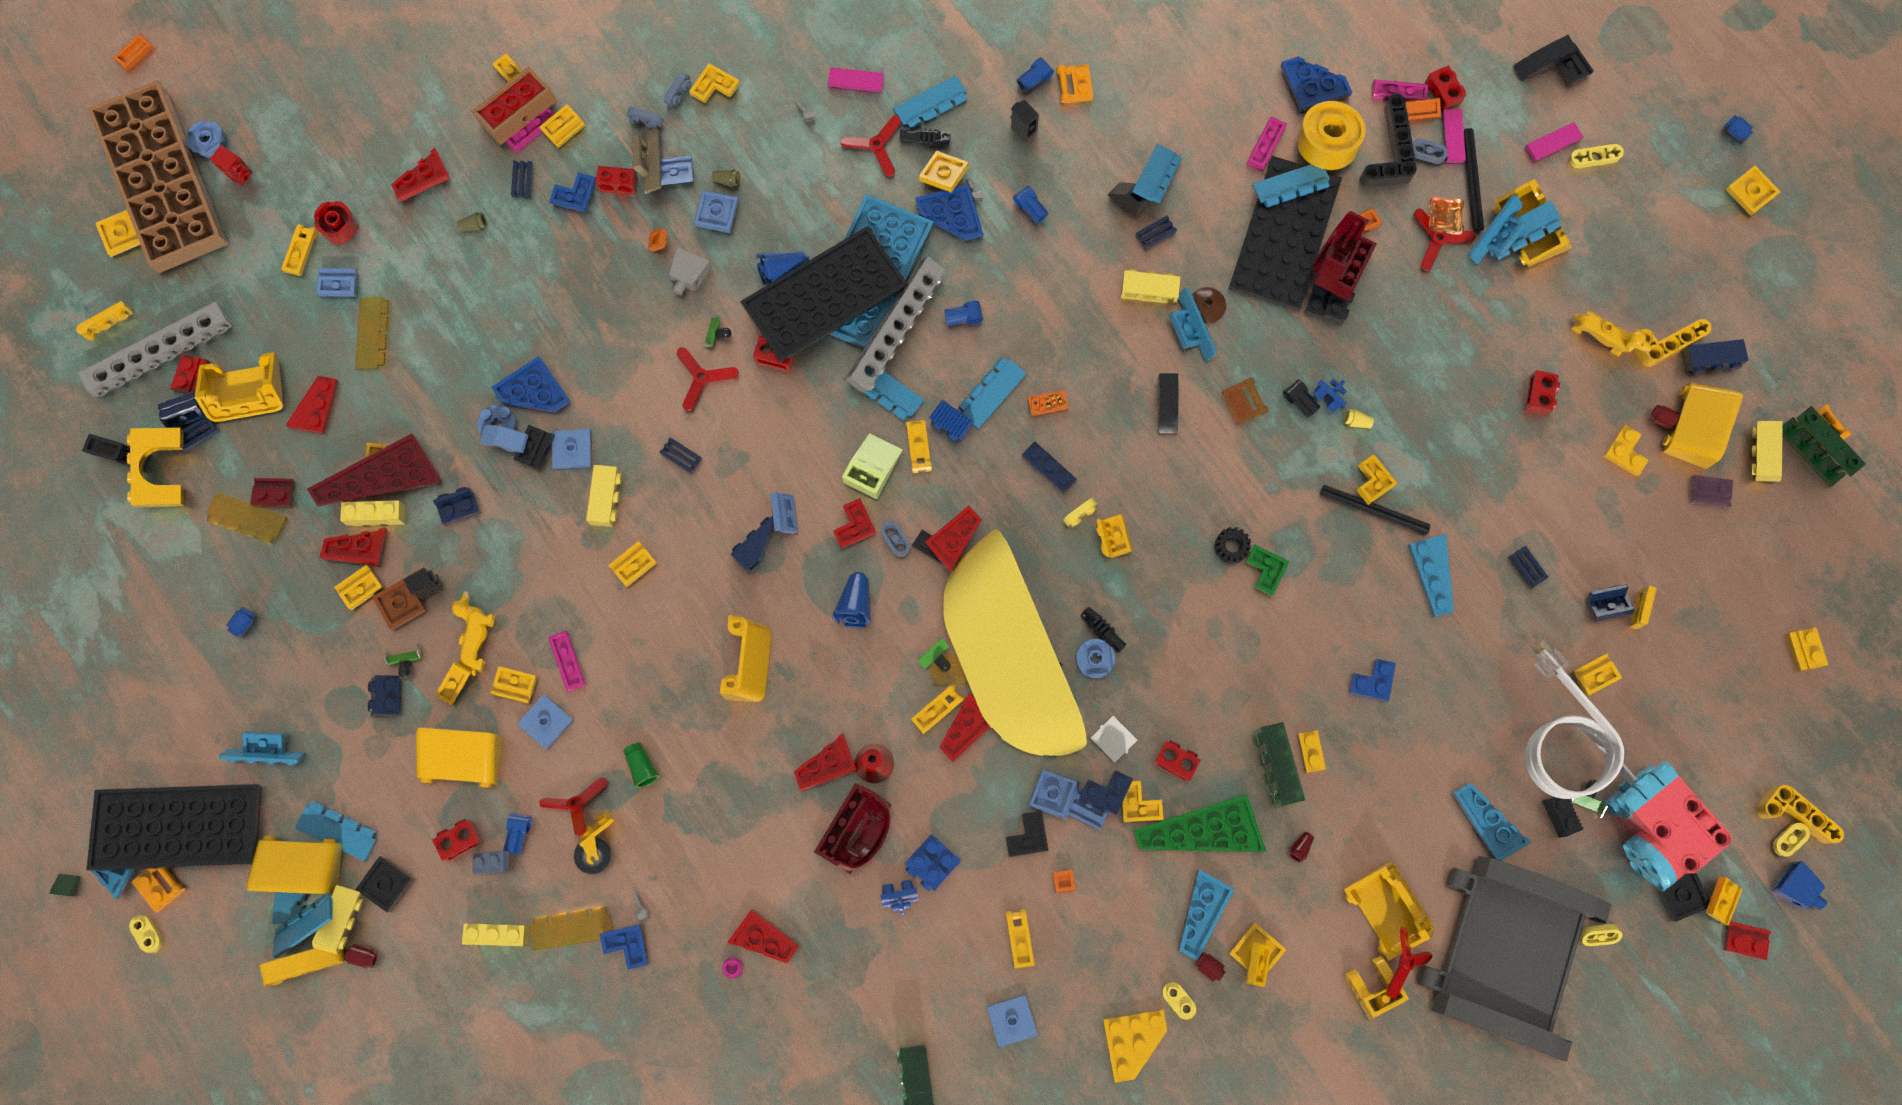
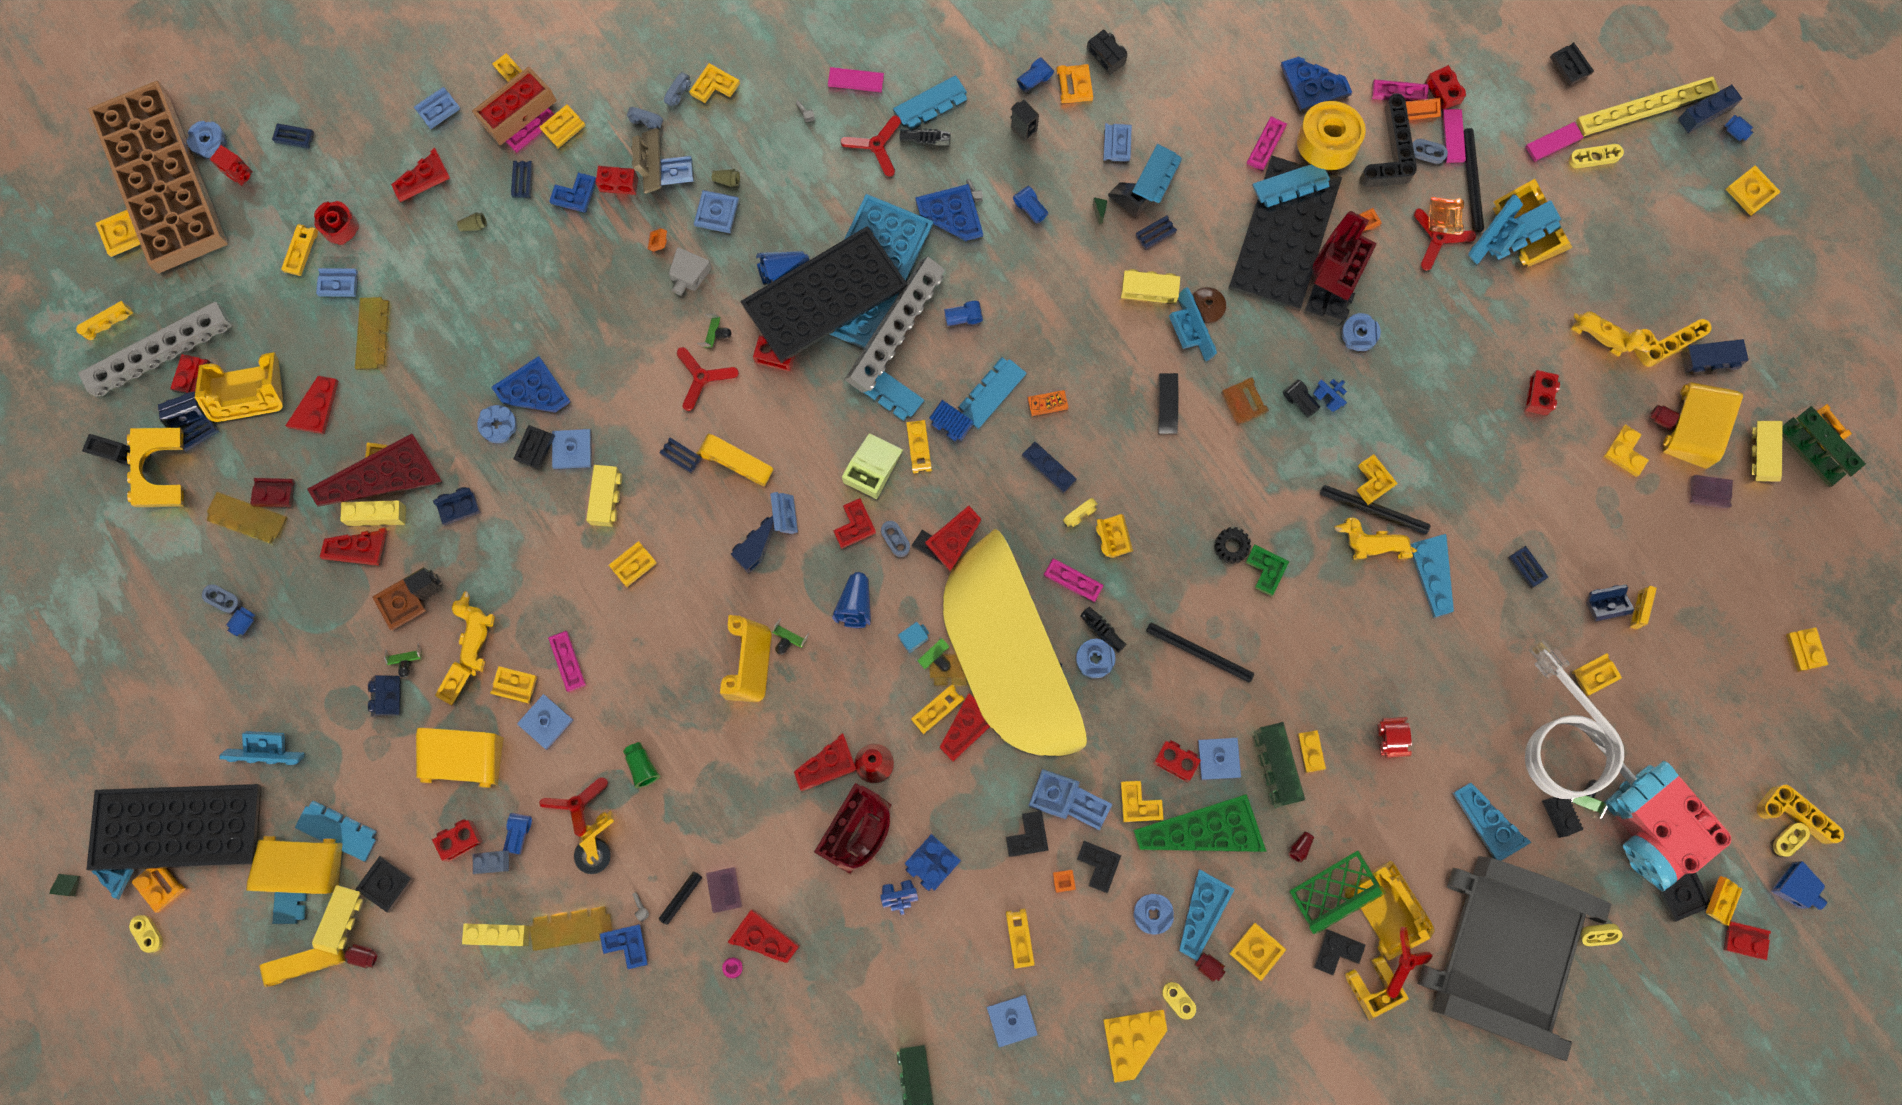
(133, 52): orange tile -> none
(222, 599): none -> sand blue plate
(303, 925): dark azure windscreen -> none
(307, 139): none -> dark blue tile
(358, 587): yellow plate -> none
(437, 107): none -> medium blue plate
(503, 437): medium blue slope -> none
(680, 898): none -> black axle
(724, 890): none -> clear purple plate
(735, 459): none -> yellow beam
(787, 638): none -> piece
(913, 637): none -> dark azure brick
(943, 171): yellow plate -> none
(1073, 580): none -> dark pink tile
(1099, 207): none -> dark green slope
(1104, 863): none -> black plate
(1107, 51): none -> black brick
(1107, 798): dark blue brick -> none
(1113, 739): white piece -> none
(1117, 142): none -> medium blue plate
(1165, 913): none -> medium blue plate
(1200, 652): none -> black axle
(1219, 758): none -> medium blue plate
(1258, 964): yellow plate -> none
(1336, 946): none -> black plate
(1346, 908): none -> green fence
(1355, 418): light yellow cone -> none
(1368, 325): none -> medium blue plate
(1374, 544): none -> yellow animal
(1378, 685): blue plate -> none
(1395, 737): none -> red brick
(1545, 58): black slope -> none
(1647, 106): none -> light yellow plate
(1710, 108): none -> dark blue brick

